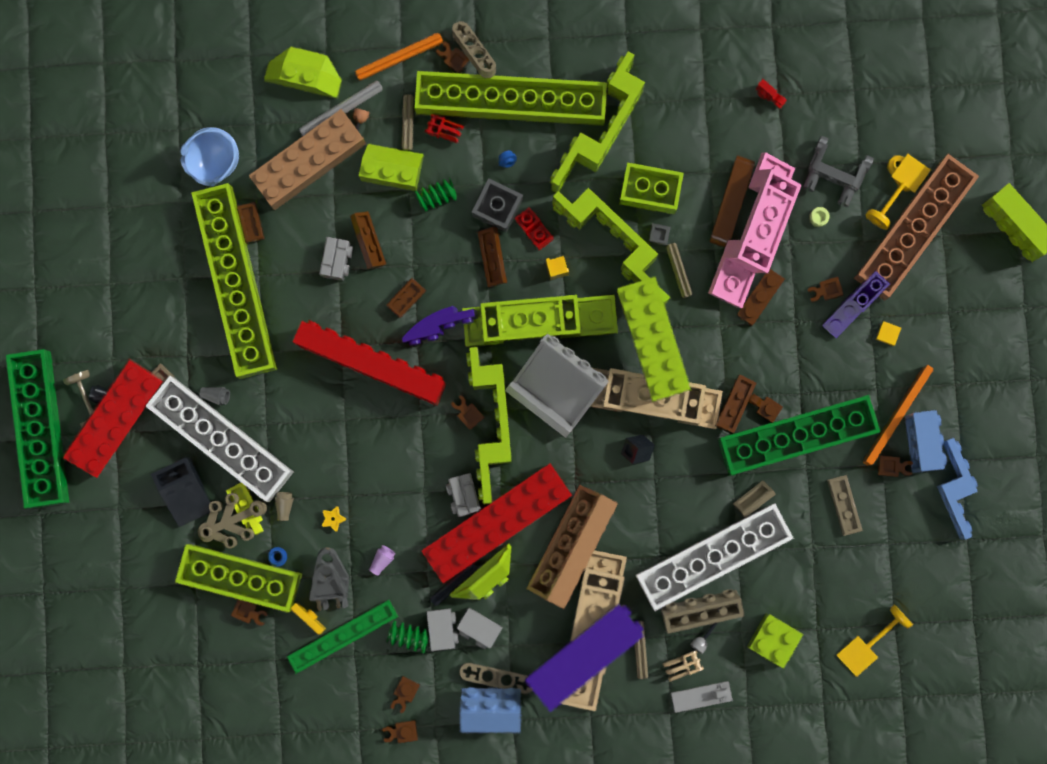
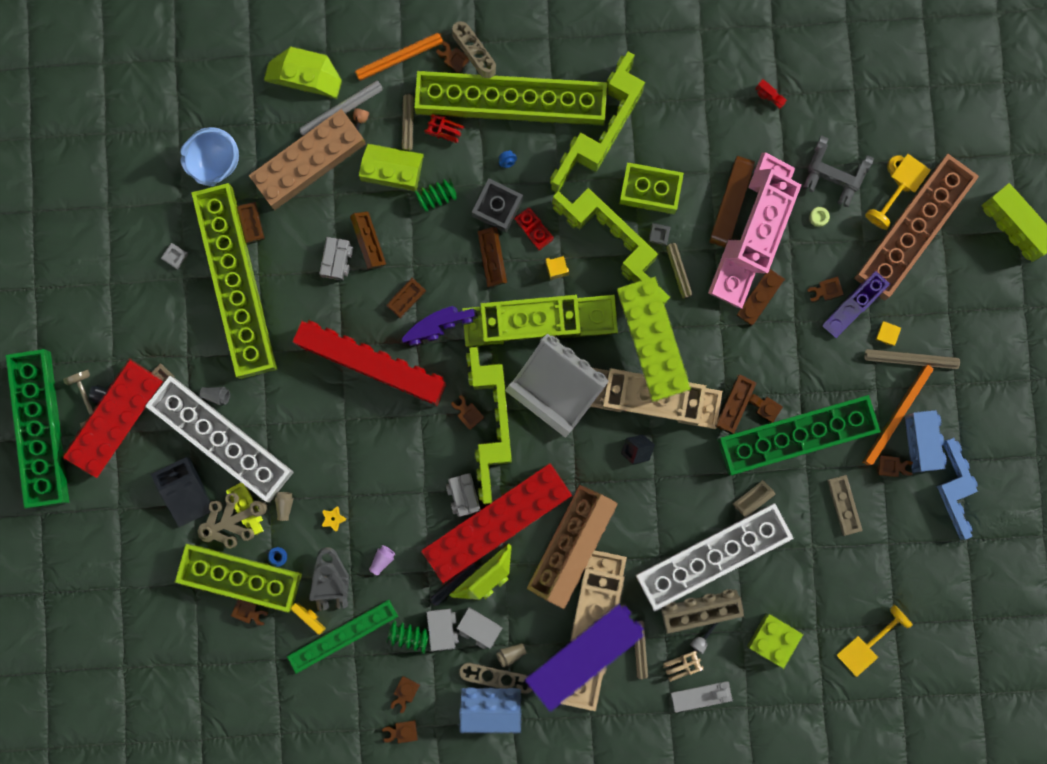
(174, 256): none -> light grey tile
(510, 654): none -> dark tan cone
(912, 359): none -> dark tan axle

